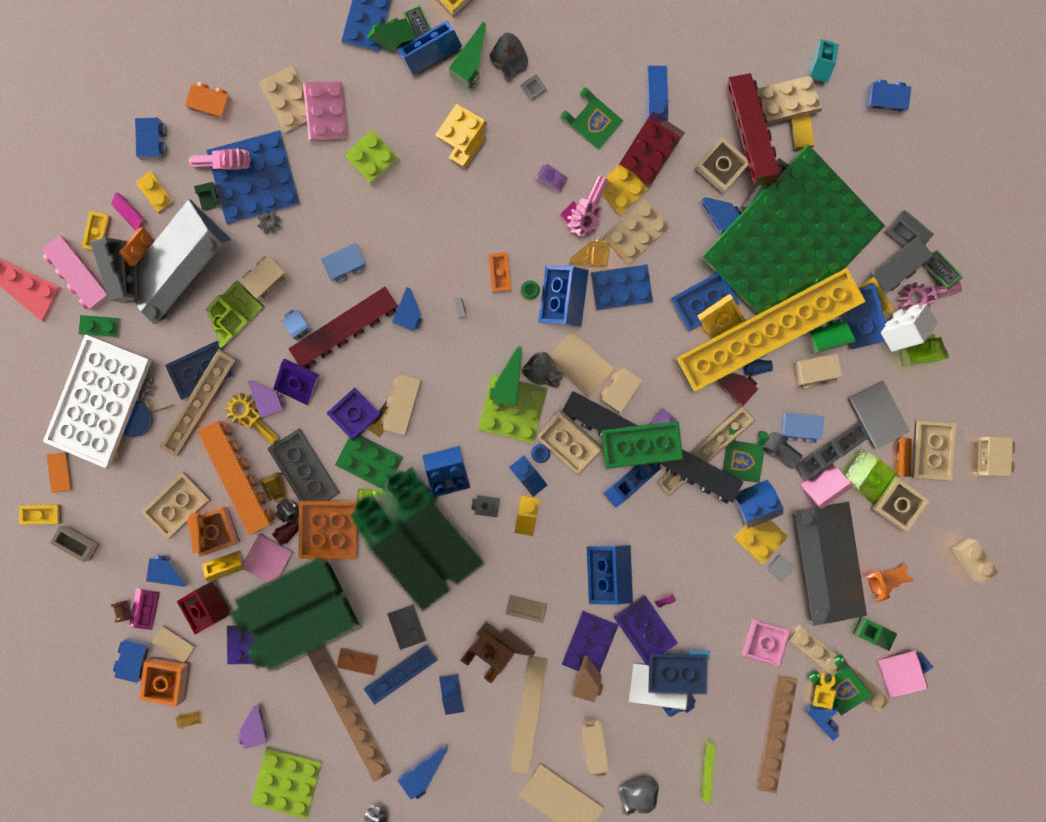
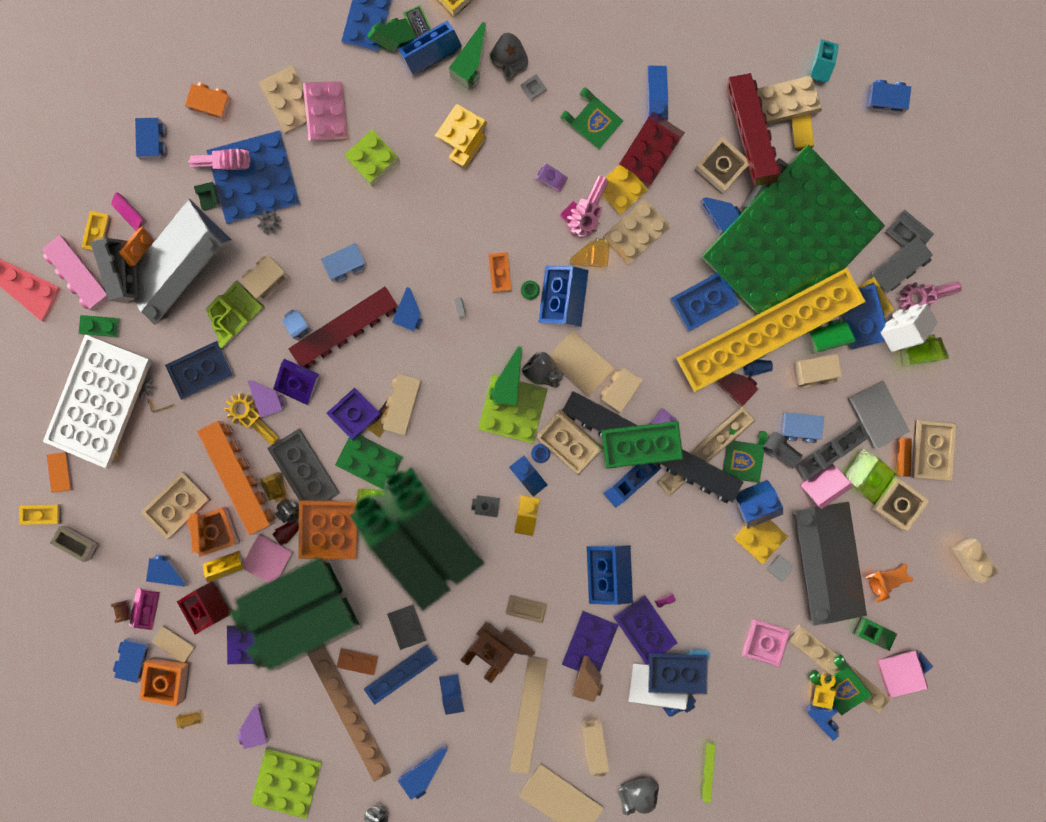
(139, 421): blue head -> none
(154, 192): yellow plate -> none
(197, 402): tan plate -> none
(446, 471): blue slope -> none
(621, 287): blue plate -> none
(721, 317): yellow plate -> none
(777, 734): medium nougat plate -> none
(943, 270): tile -> none
(996, 456): tan brick -> none

